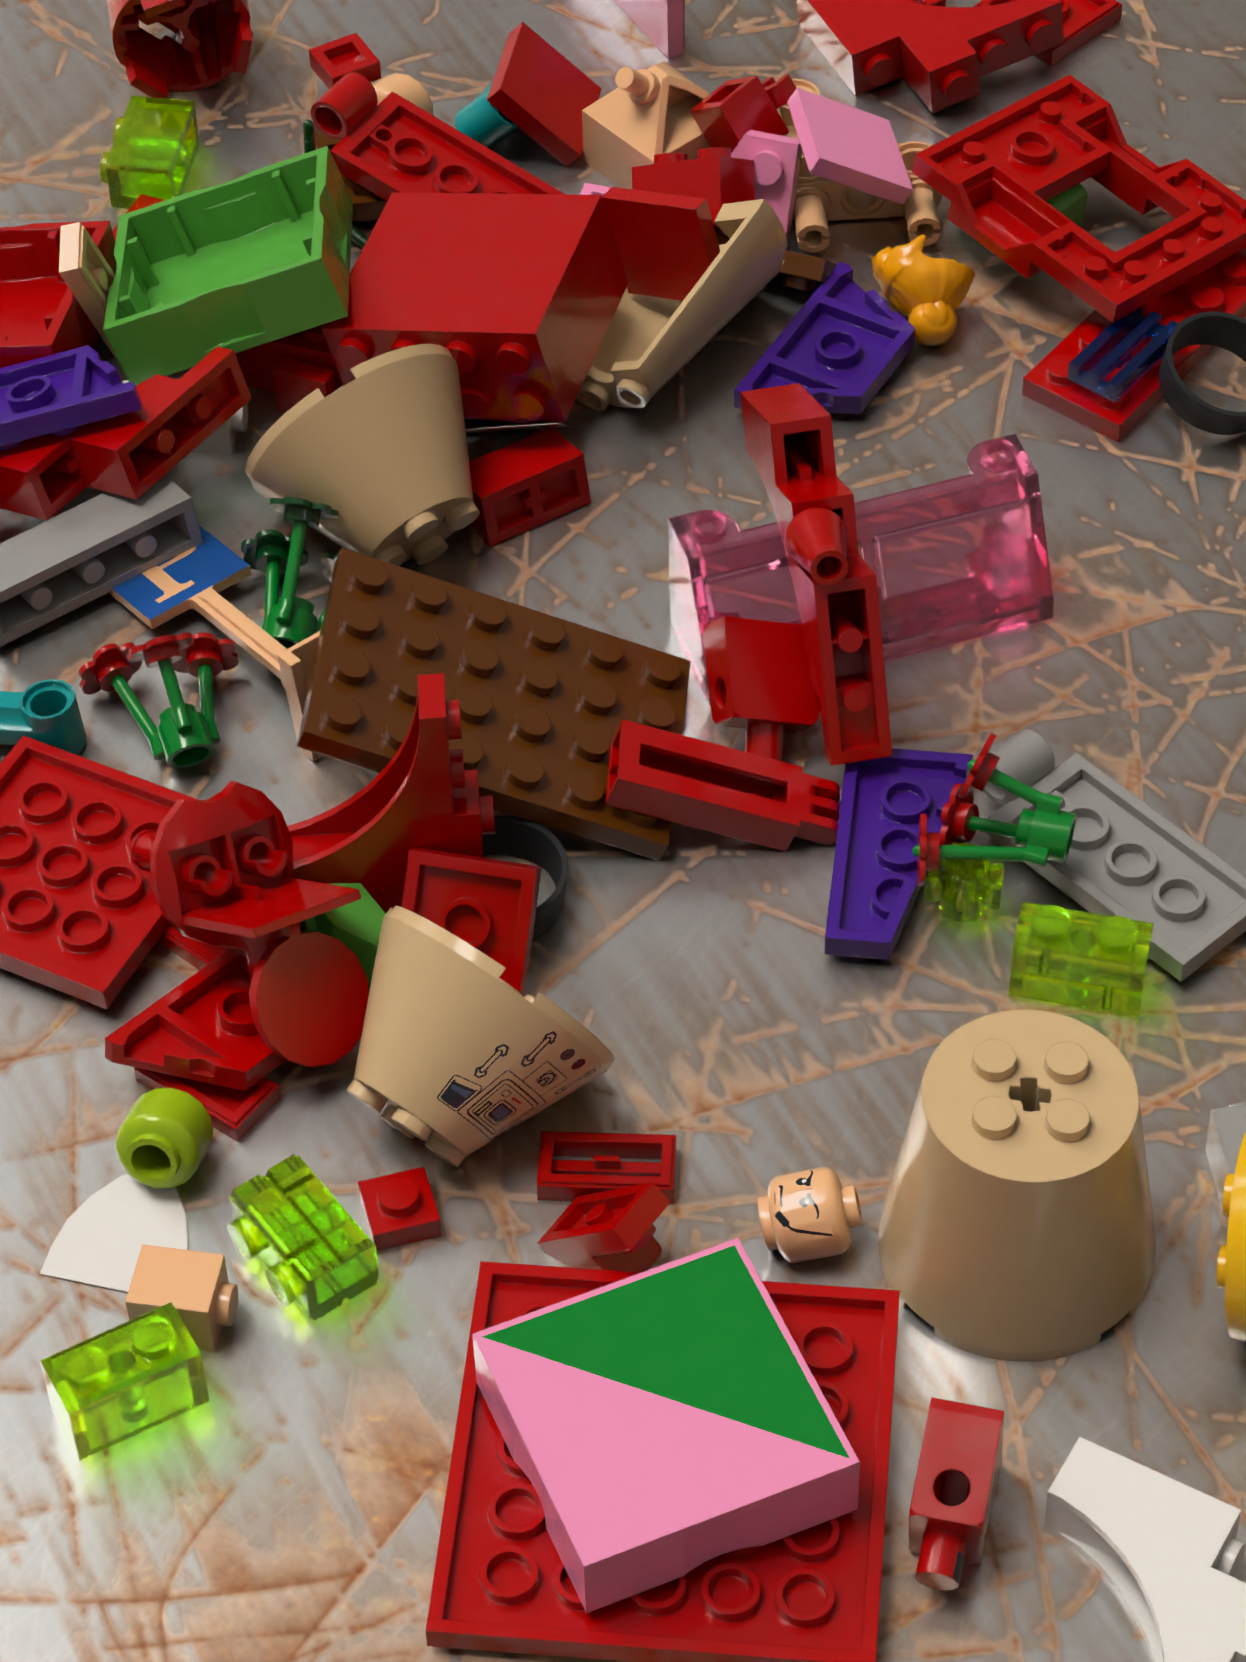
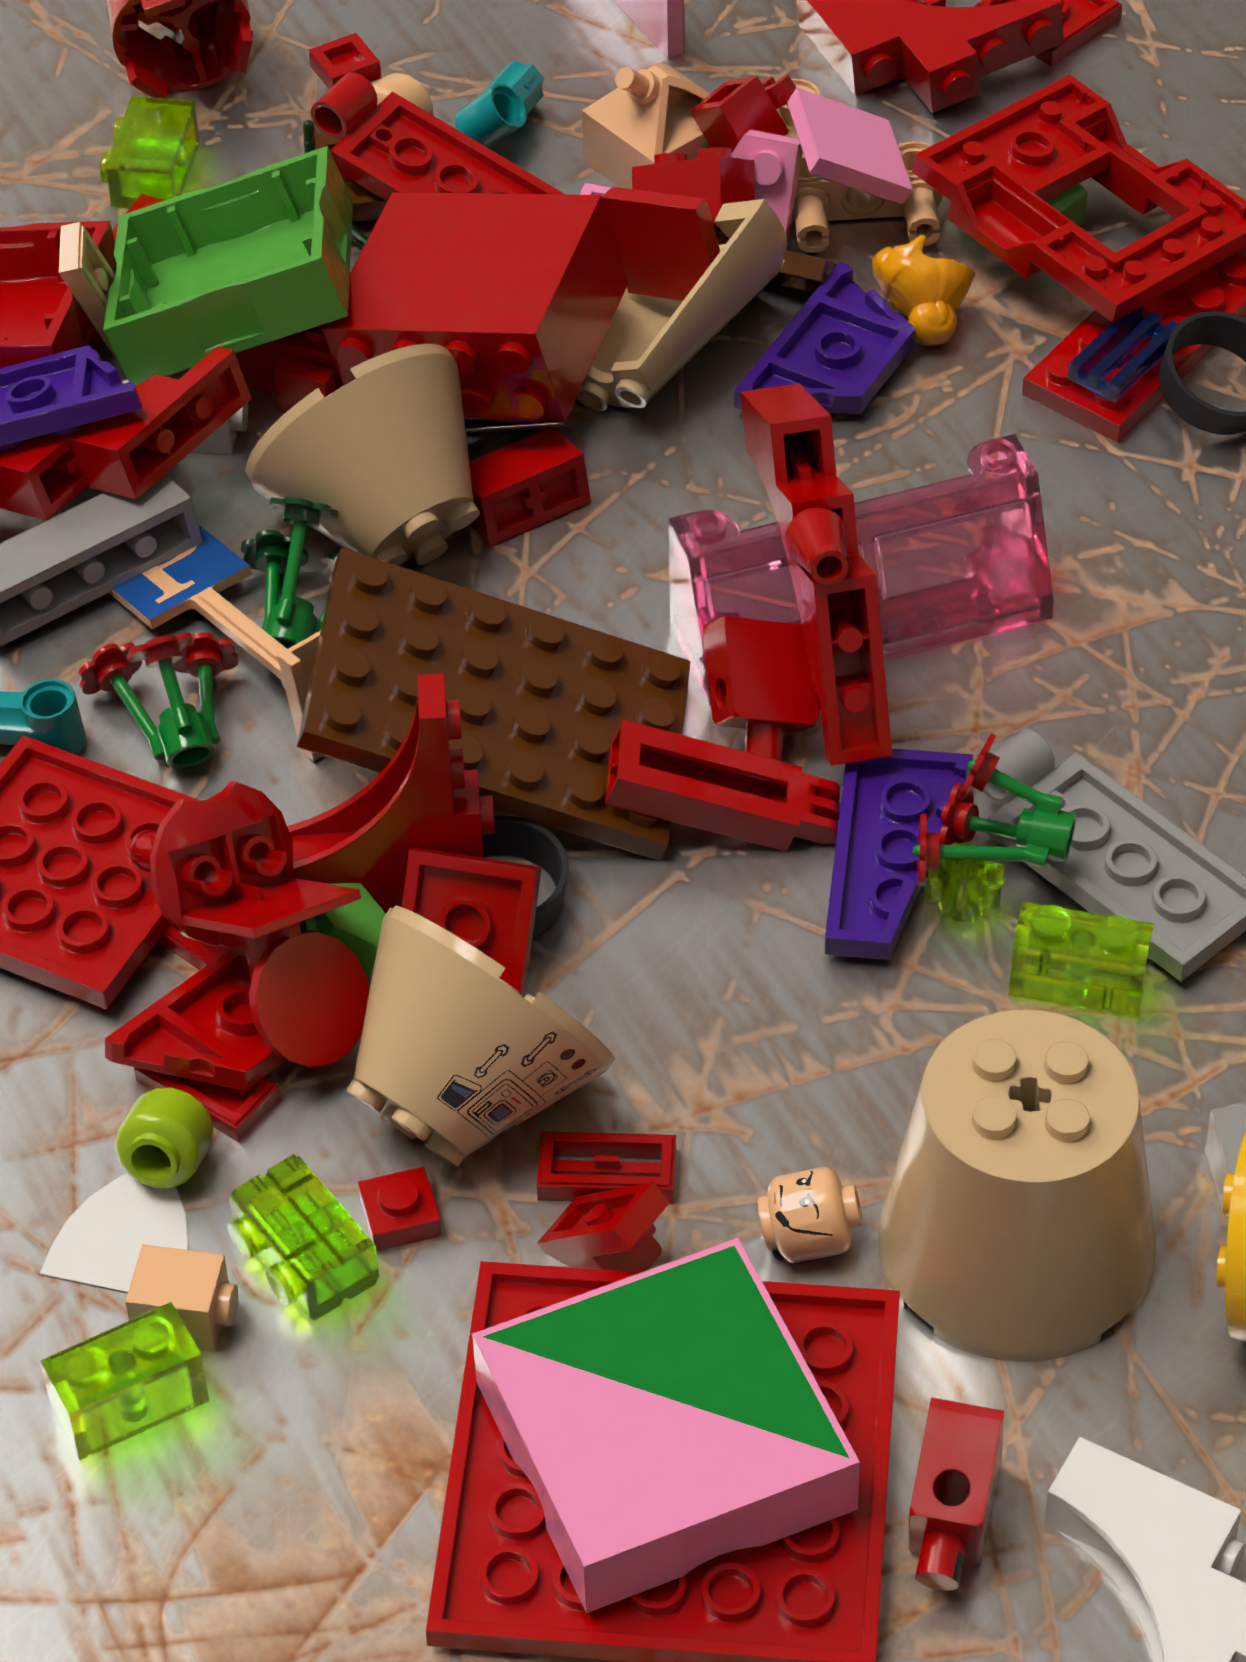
(542, 93): red tile -> none

